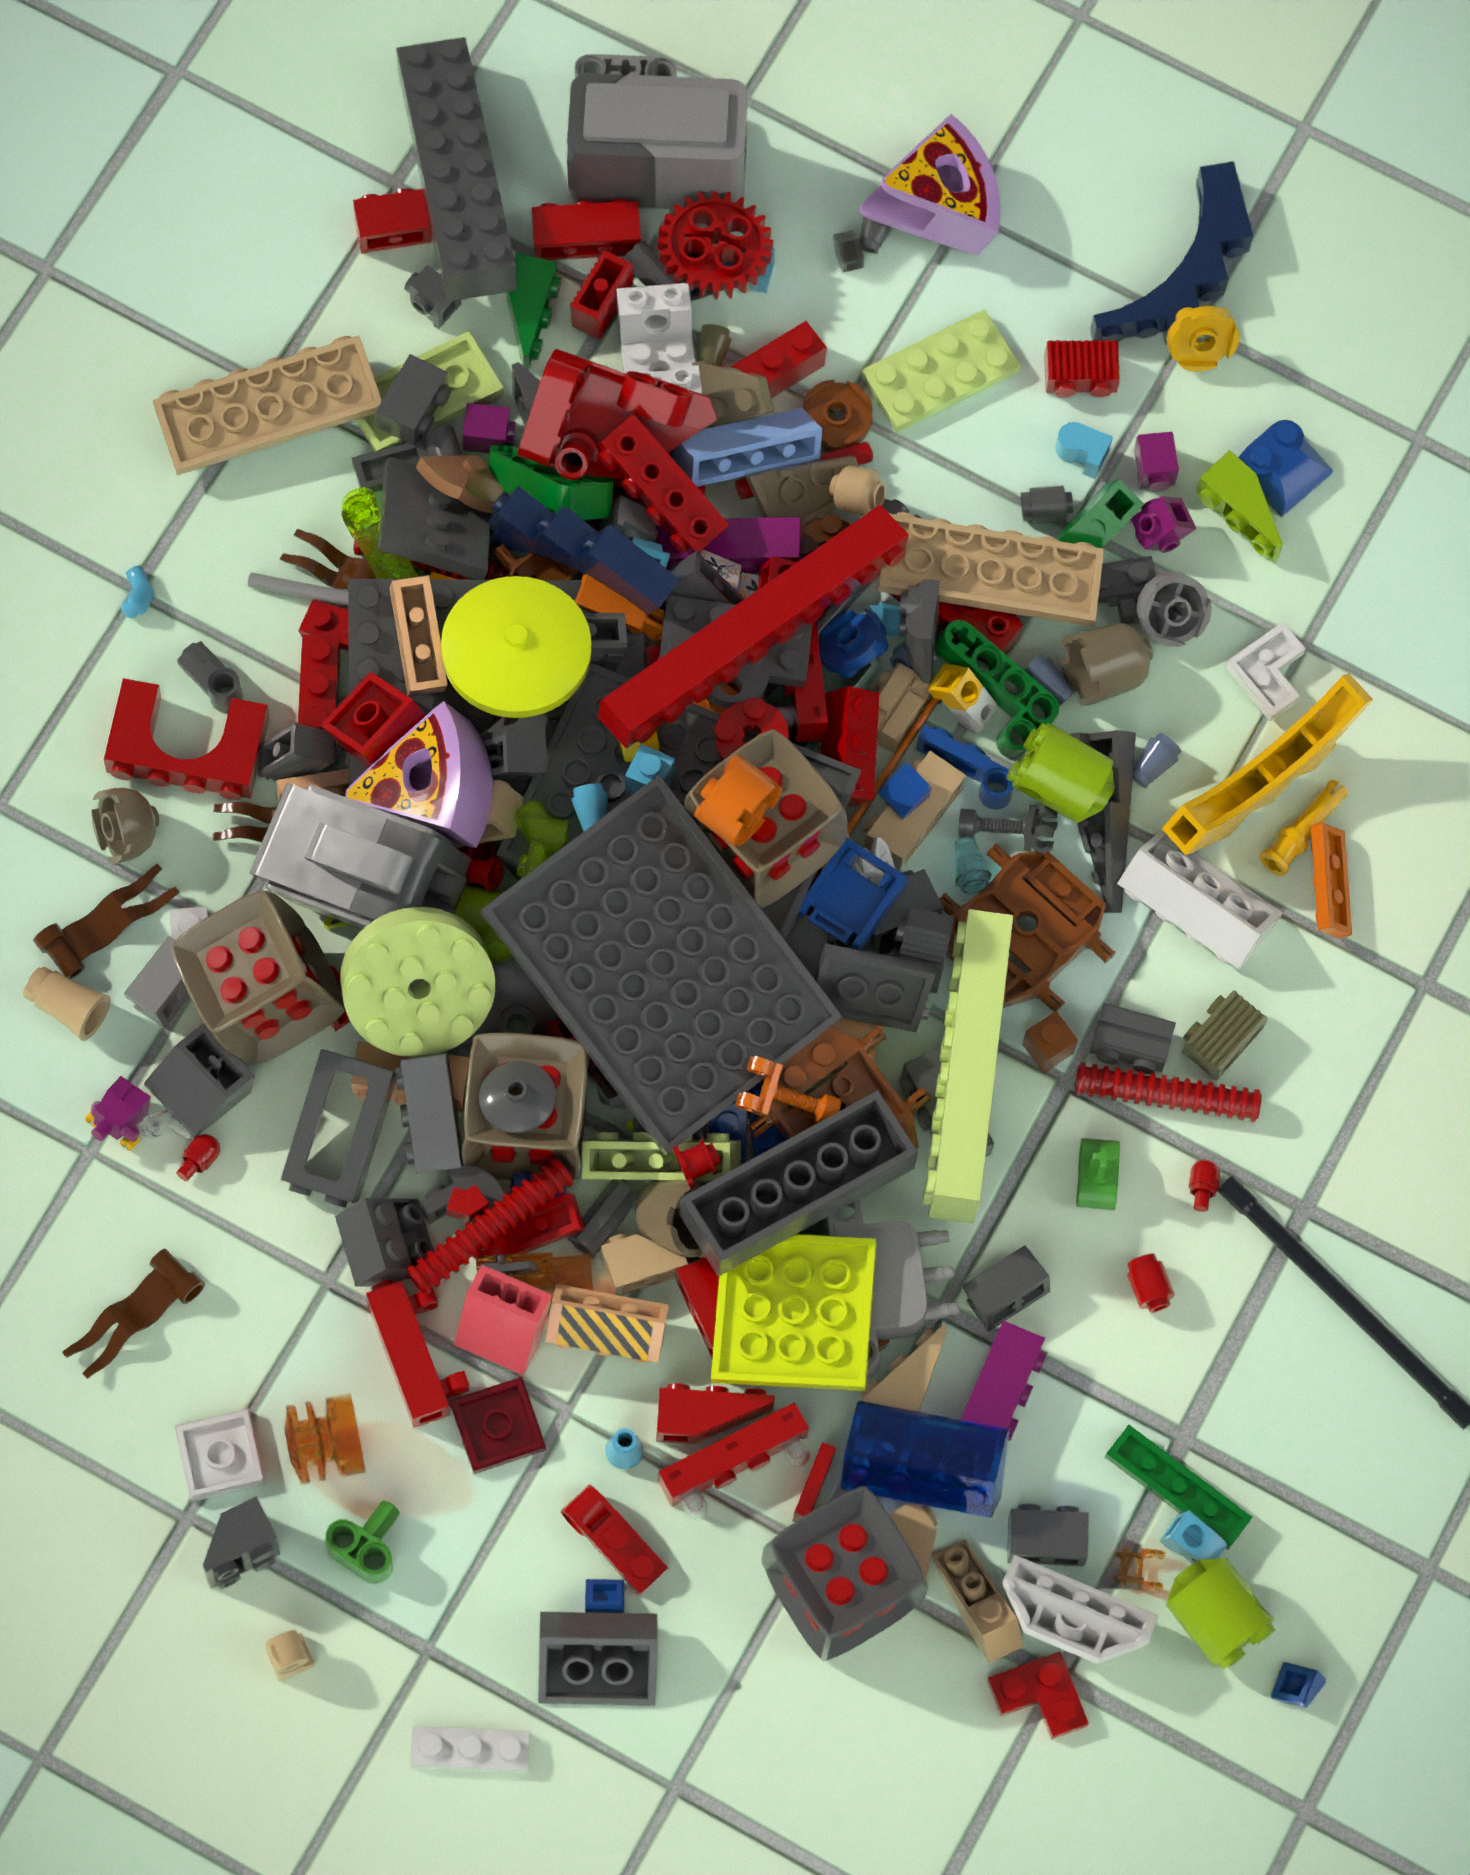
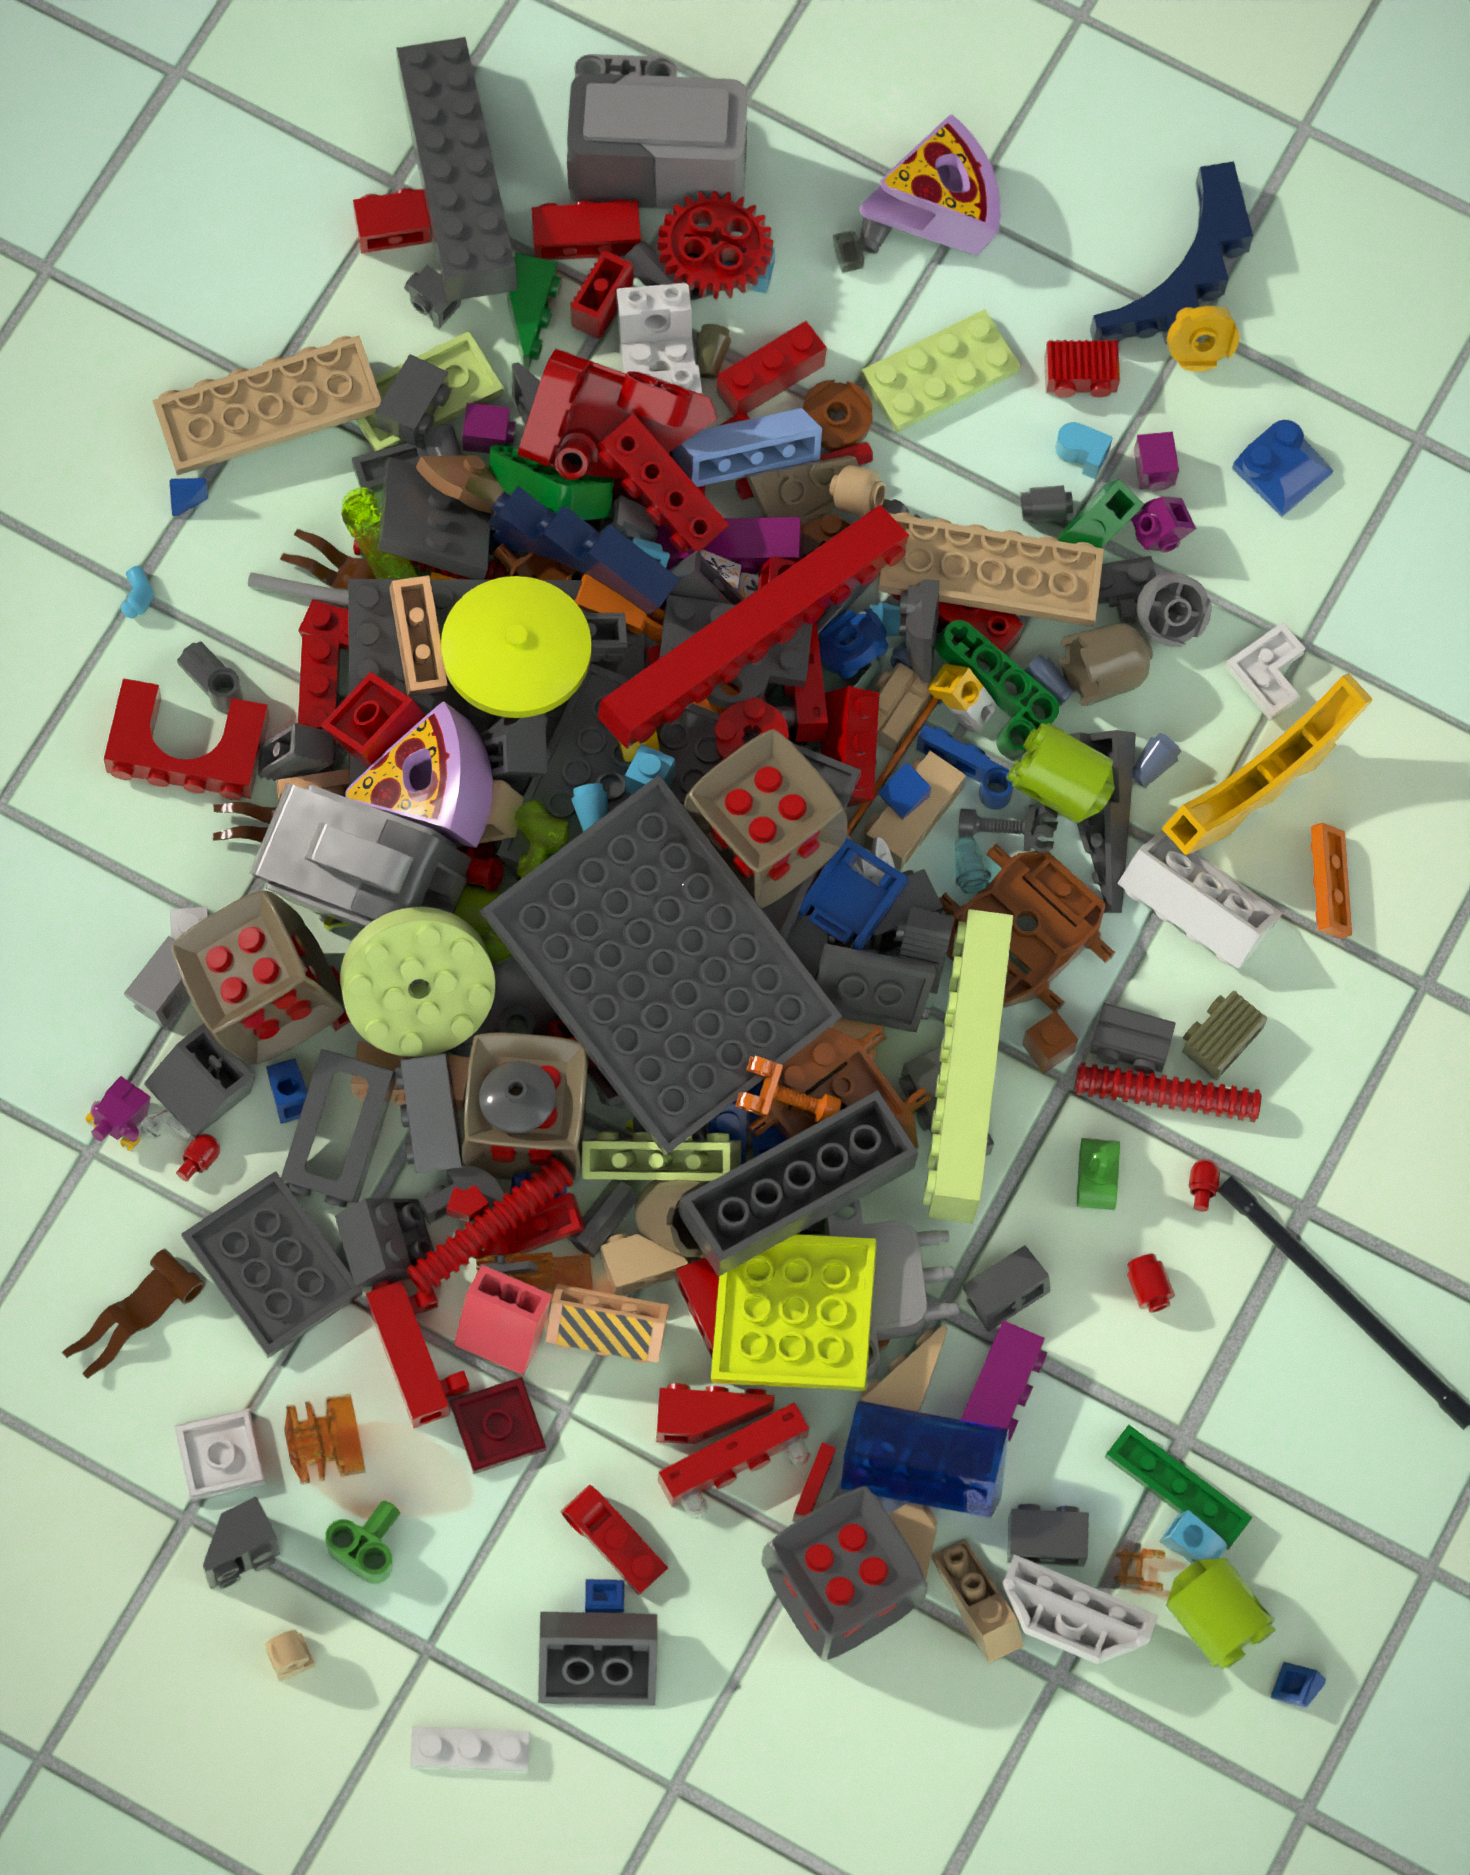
(68, 1001): tan plant -> none
(99, 927): reddish brown flag -> none
(124, 823): dark tan cylinder -> none
(186, 494): none -> blue slope
(271, 1264): none -> dark grey plate
(287, 1089): none -> blue leg
(624, 1456): medium azure cone -> none
(697, 1161): red brick -> none
(734, 393): dark tan wing -> none
(737, 801): orange brick -> none
(1044, 1684): red plate -> none
(1238, 497): lime slope -> none
(1294, 838): yellow pin -> none

